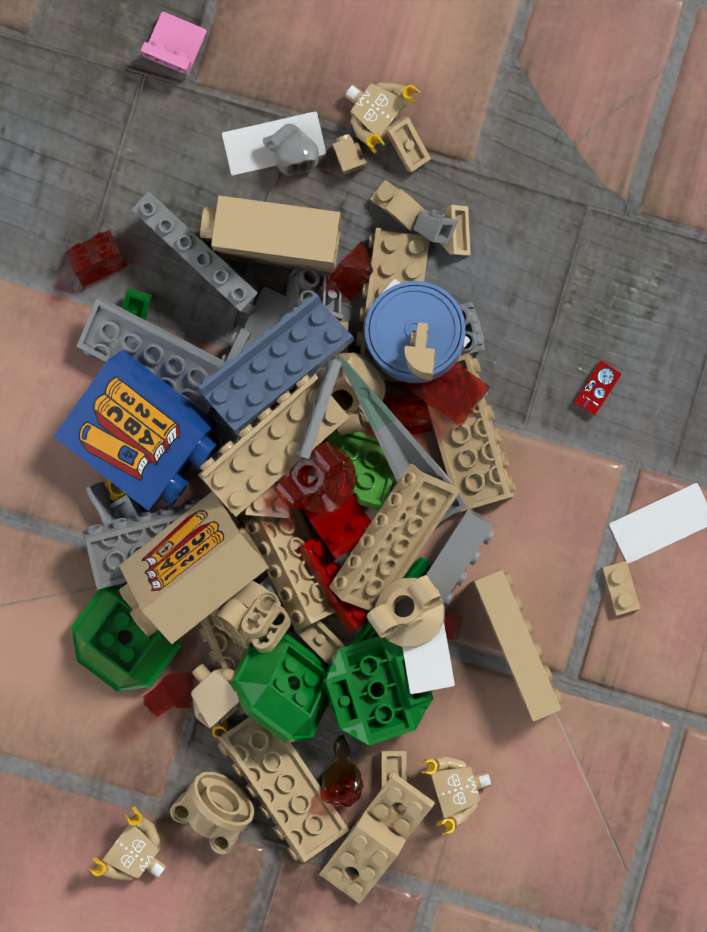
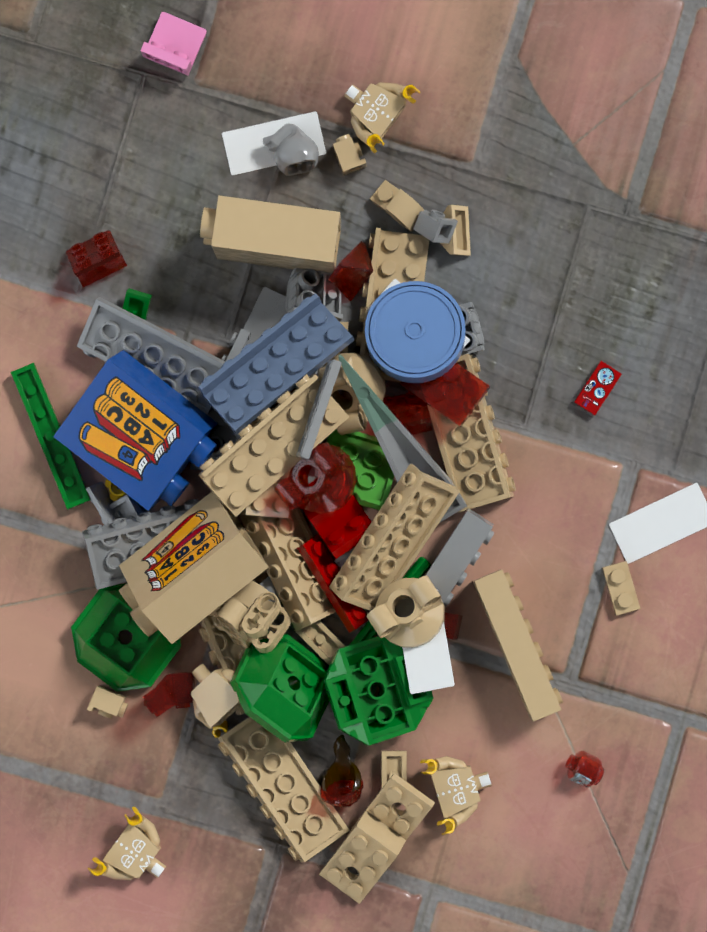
(45, 426): none -> green plate
(108, 702): none -> tan brick
(196, 253): light grey bracket -> none
(215, 809): tan piece -> none
(407, 144): tan plate -> none
(419, 358): tan brick -> none
(584, 769): none -> clear red head

